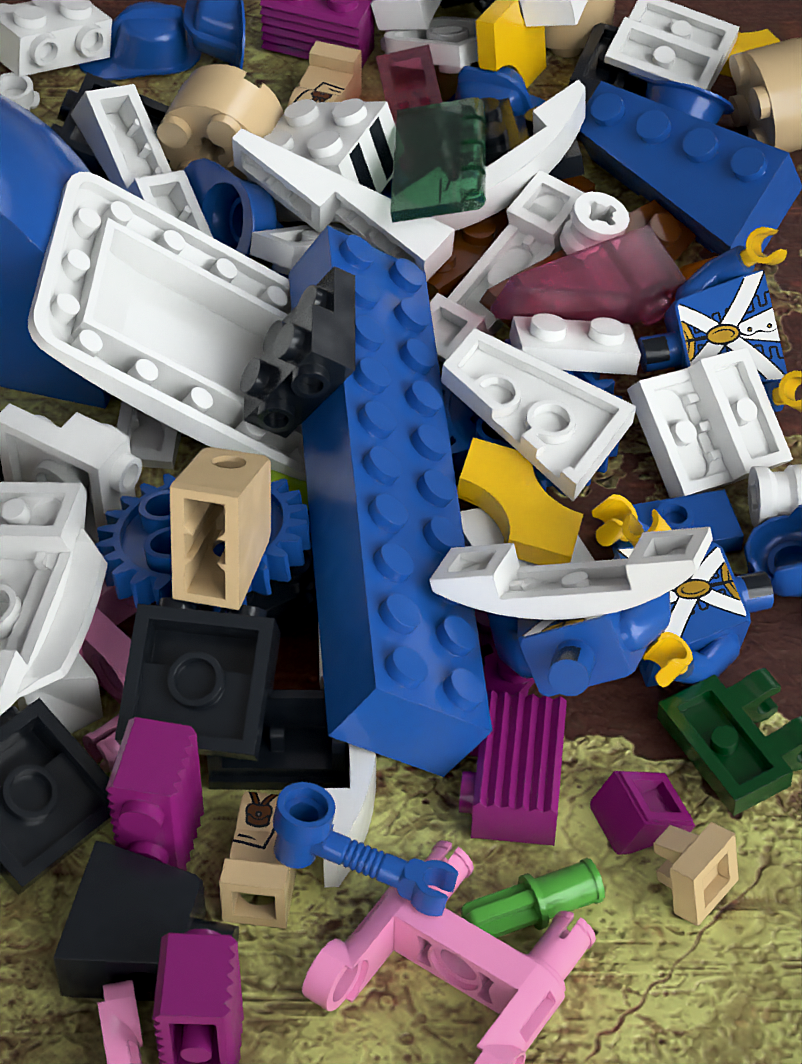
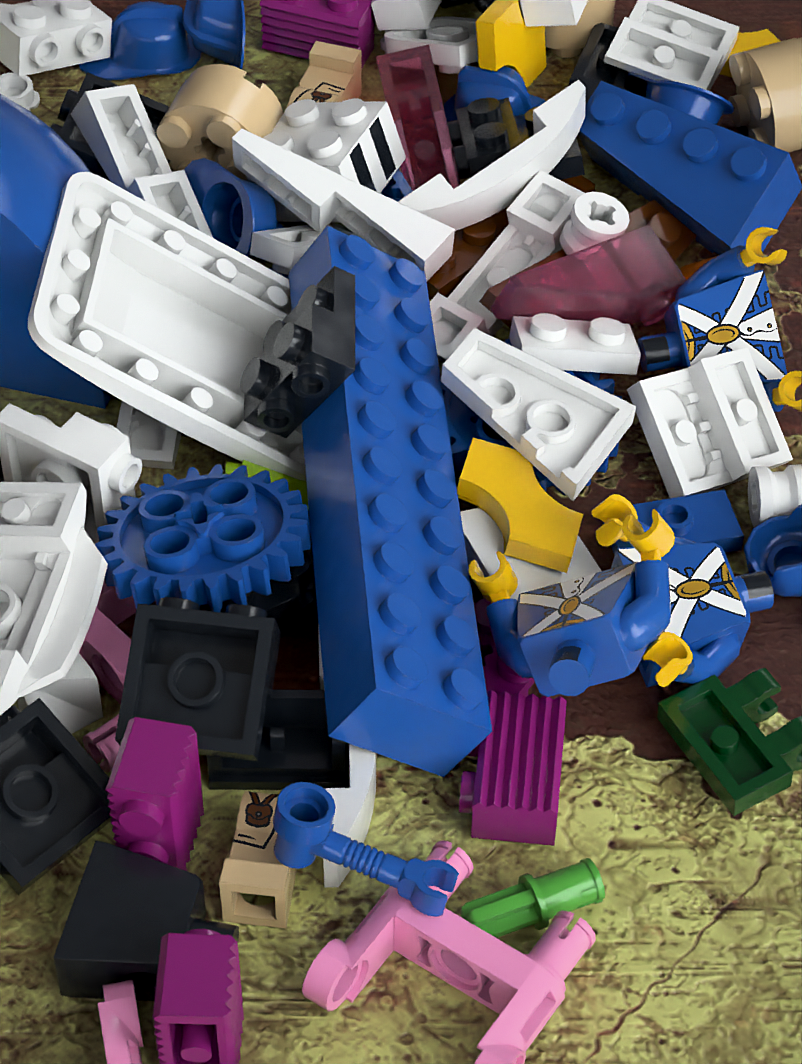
(215, 501): tan torso -> none
(439, 160): clear green windscreen -> none
(495, 583): white slope -> none
(638, 809): magenta slope -> none
(697, 868): tan tile -> none

